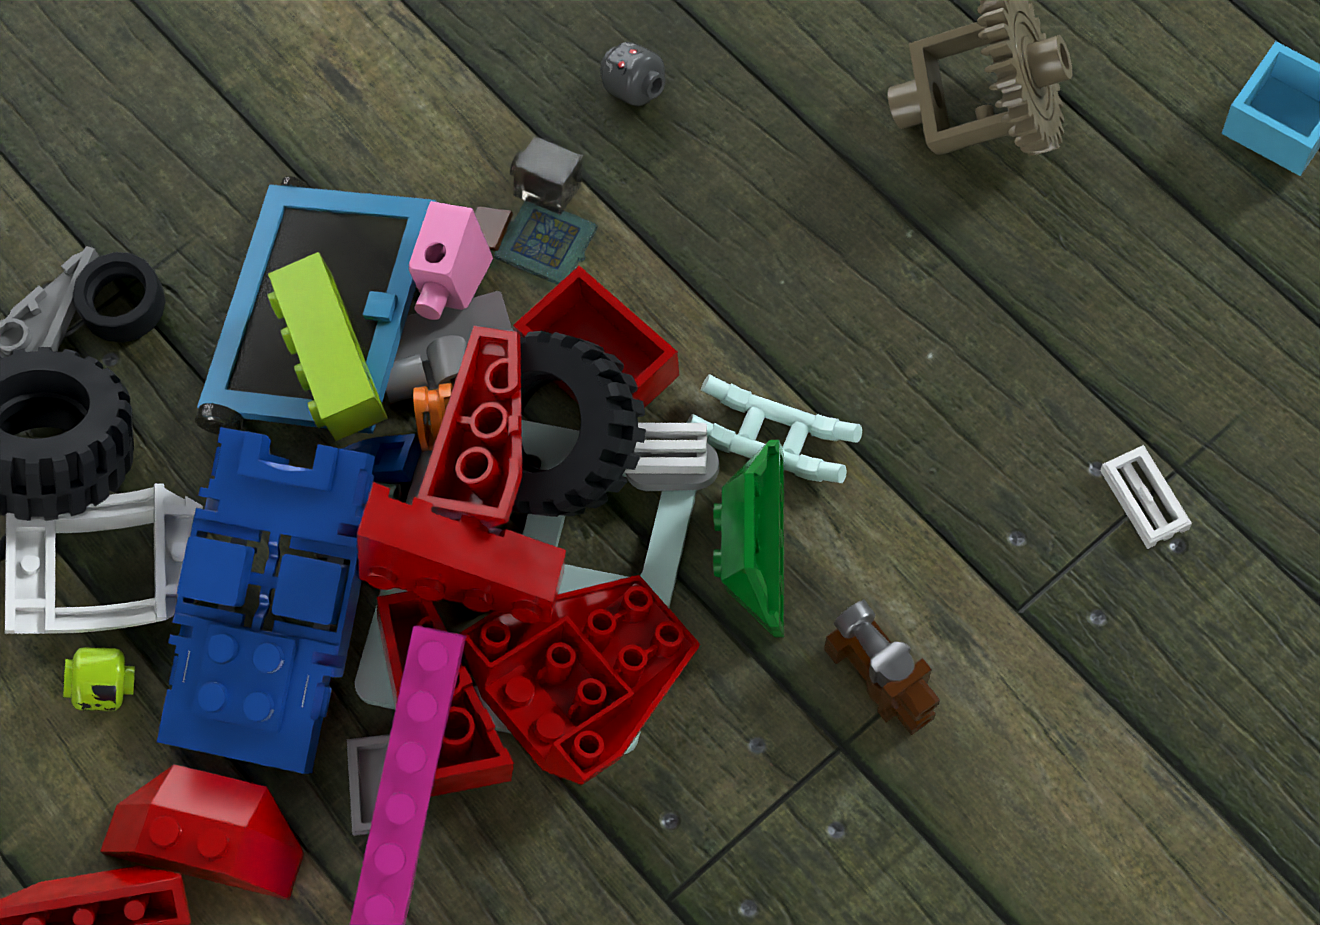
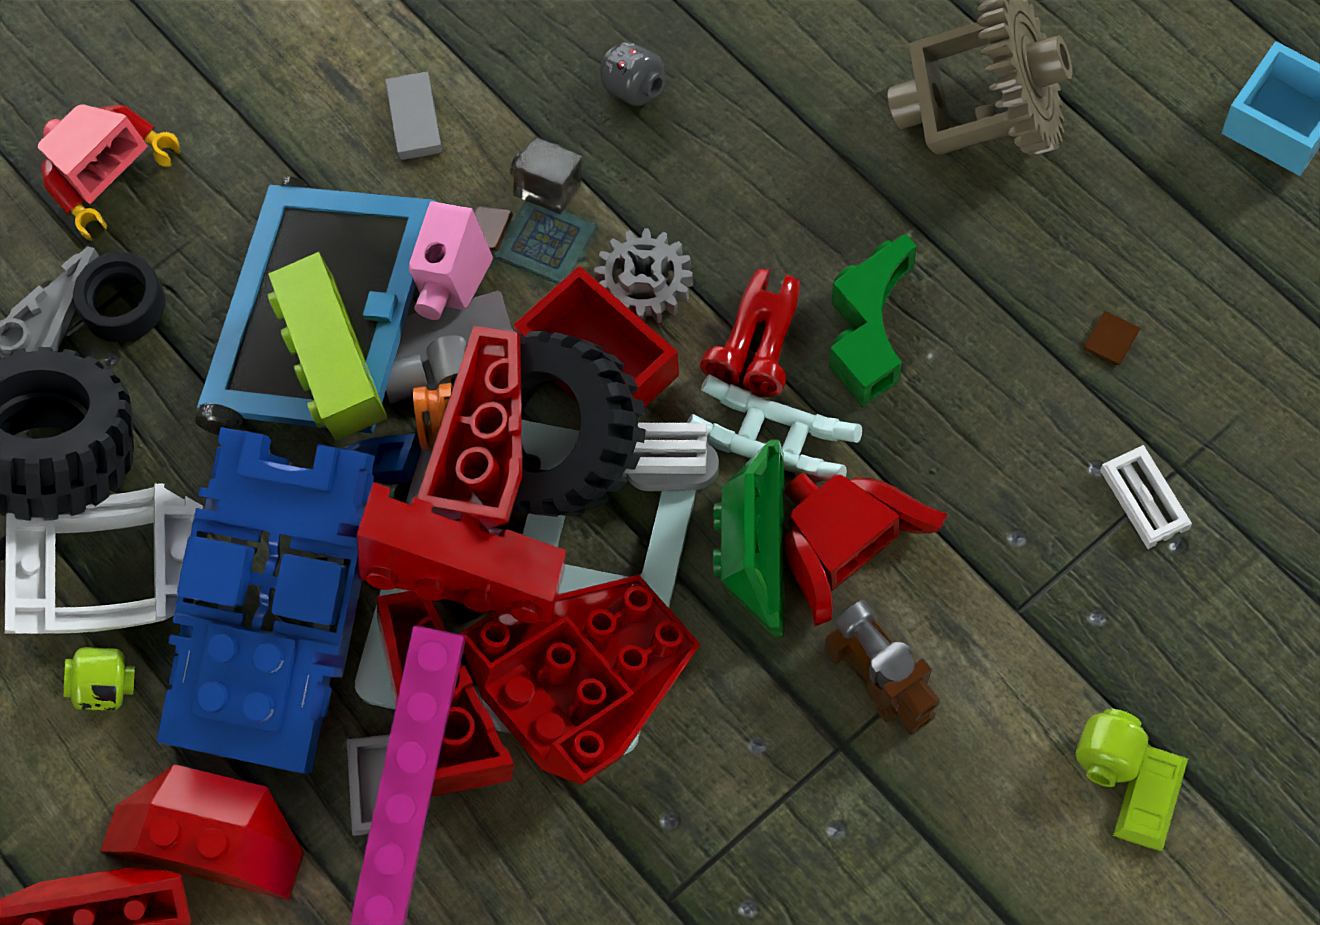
(91, 151): none -> coral torso
(414, 115): none -> light grey tile
(639, 262): none -> light grey gear
(764, 375): none -> red piece
(842, 529): none -> red torso
(864, 356): none -> green arch
(1111, 338): none -> reddish brown piece
(1112, 747): none -> lime head
(1151, 799): none -> lime tile

